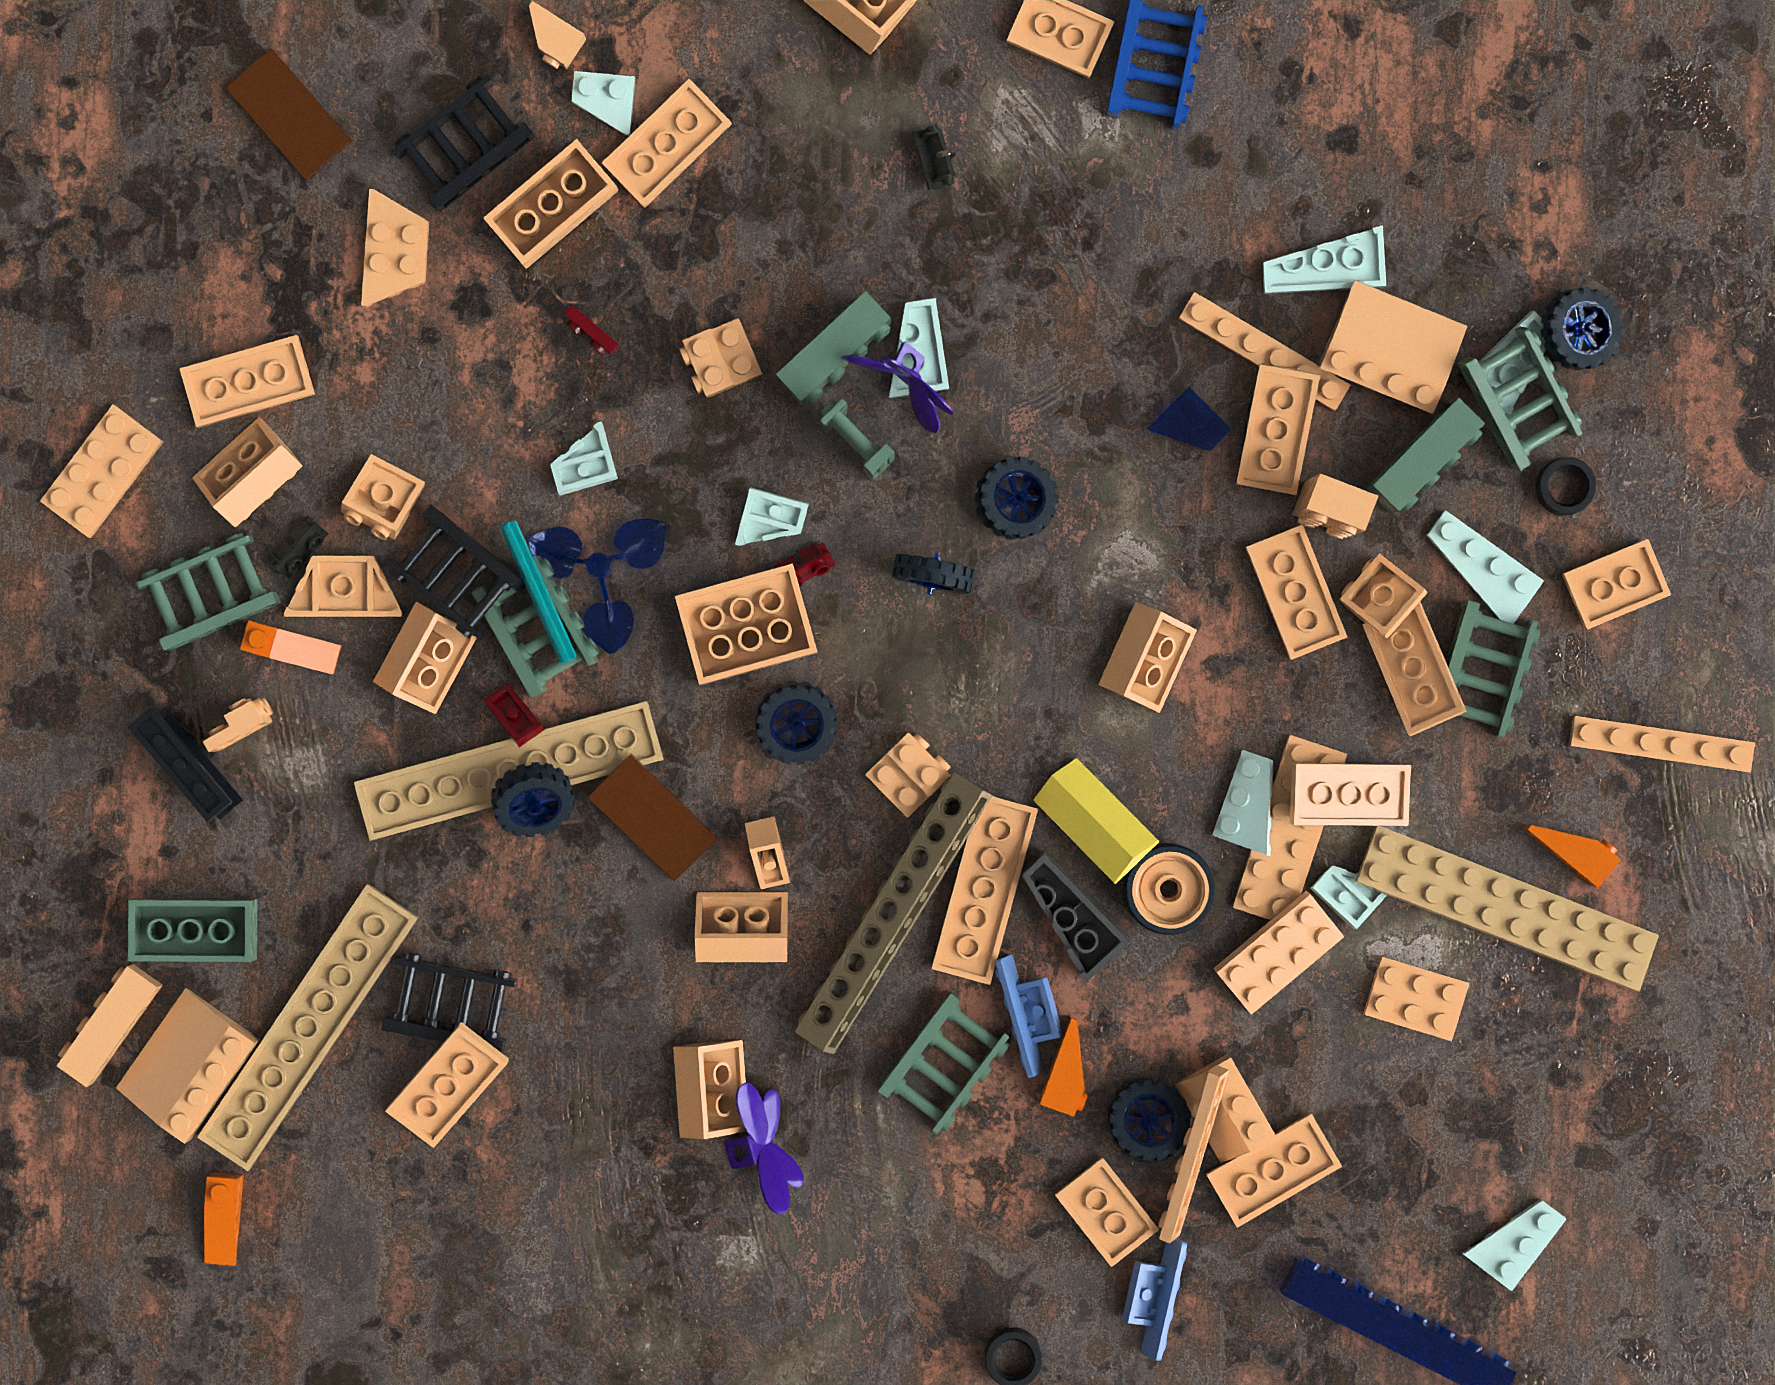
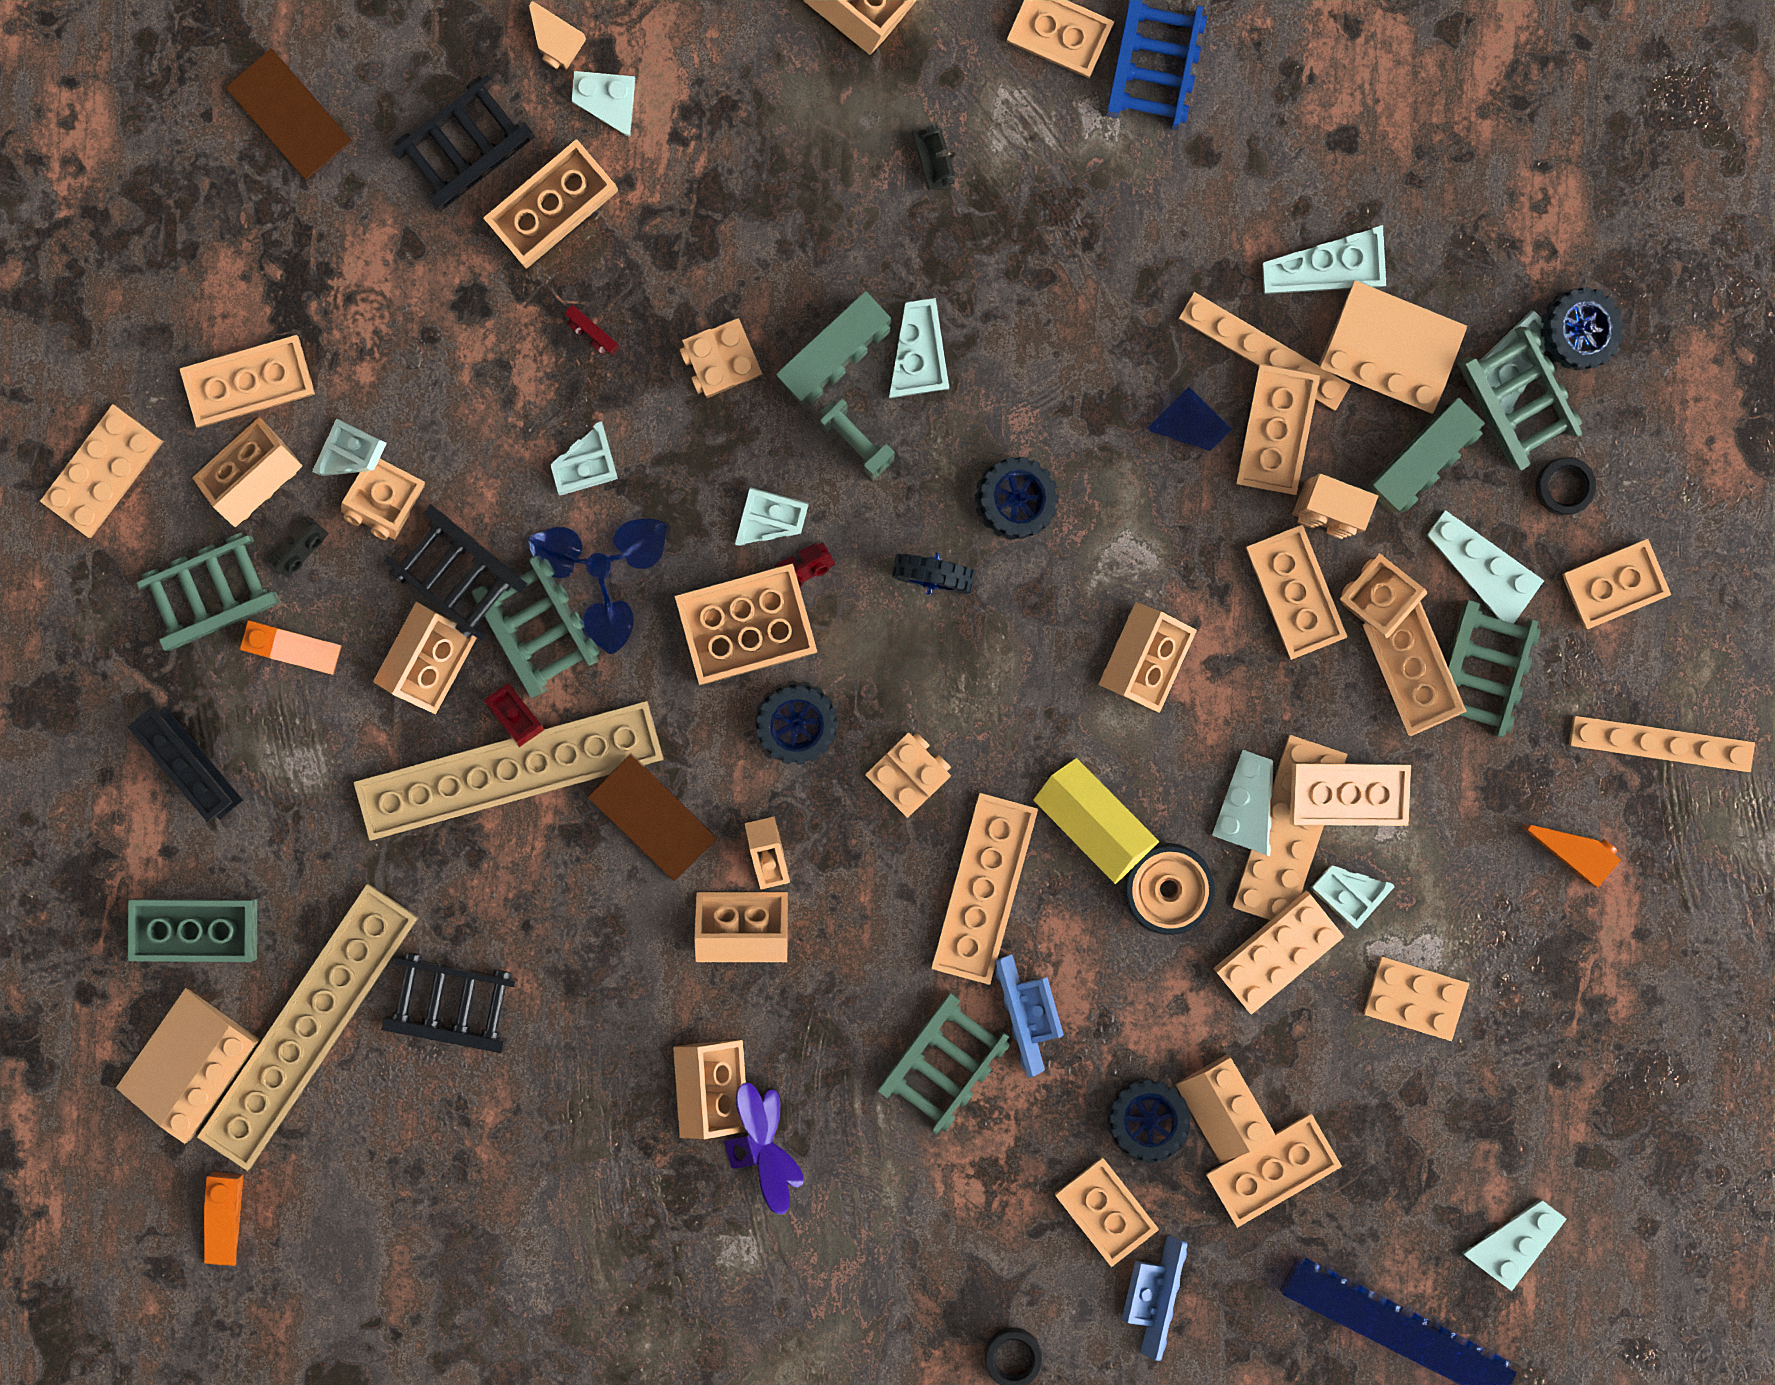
(109, 1025): light nougat brick -> none
(243, 720): light nougat plate -> none
(343, 589): light nougat wing -> none
(348, 451): none -> light aqua wing
(393, 249): light nougat wing -> none
(447, 1084): light nougat plate -> none
(527, 787): black wheel -> none
(538, 591): teal axle -> none
(666, 143): light nougat plate -> none
(908, 908): dark tan brick -> none
(921, 395): dark purple piece -> none
(1065, 1078): orange slope -> none
(1076, 917): dark grey wedge -> none
(1189, 1164): light nougat plate -> none
(1507, 908): tan plate -> none

